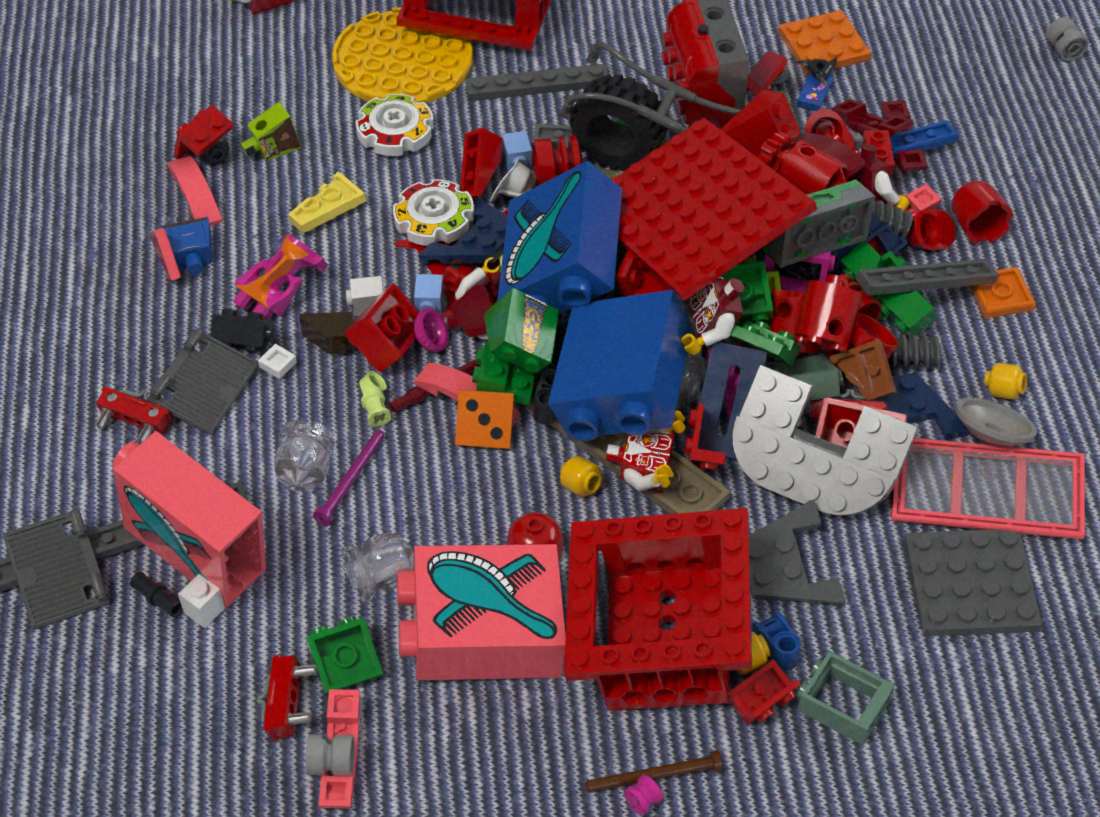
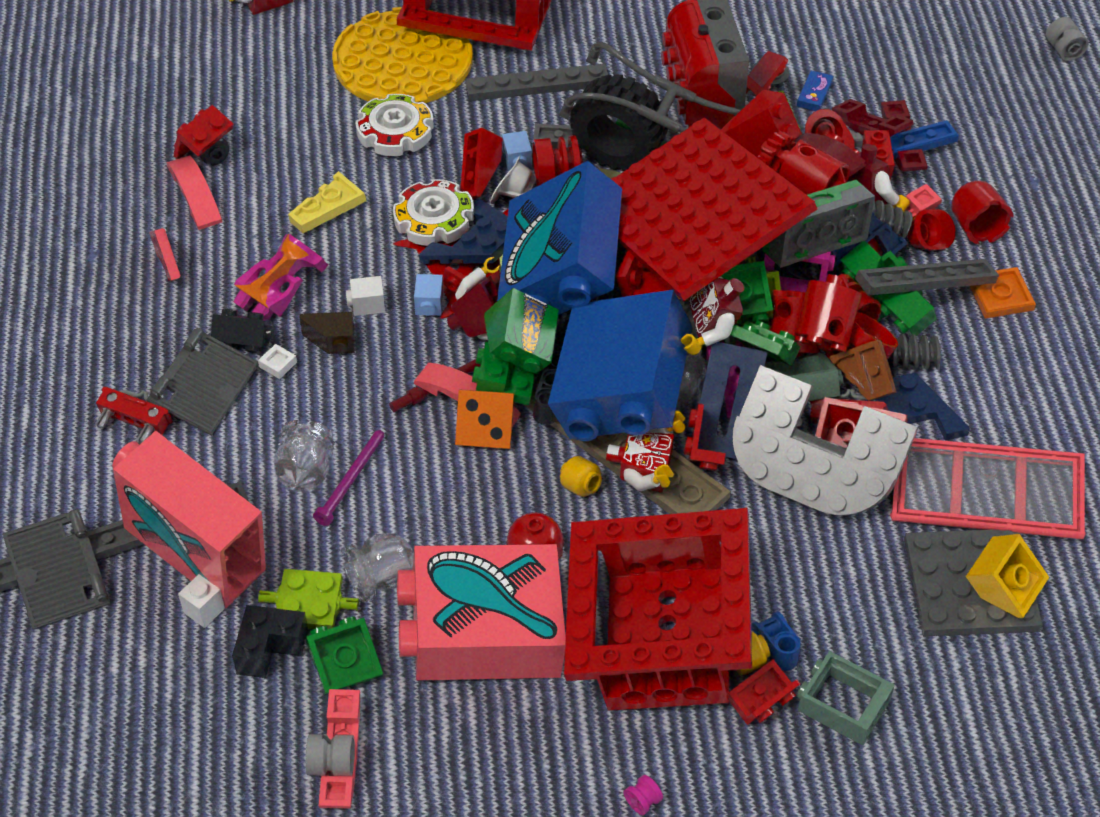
(156, 594): black pin -> none
(190, 243): blue torso -> none
(264, 633): none -> black brick
(272, 134): torso -> none
(282, 697): red piece -> none
(312, 593): none -> lime plate
(373, 399): yellowish green connector -> none
(384, 328): red slope -> none
(431, 330): dark pink hat -> none
(711, 762): reddish brown bar -> none
(777, 564): dark grey wing -> none
(814, 65): black piece -> none
(825, 38): orange plate -> none
(995, 422): light grey dish -> none
(1006, 381): yellow head -> none
(1008, 574): none -> yellow slope

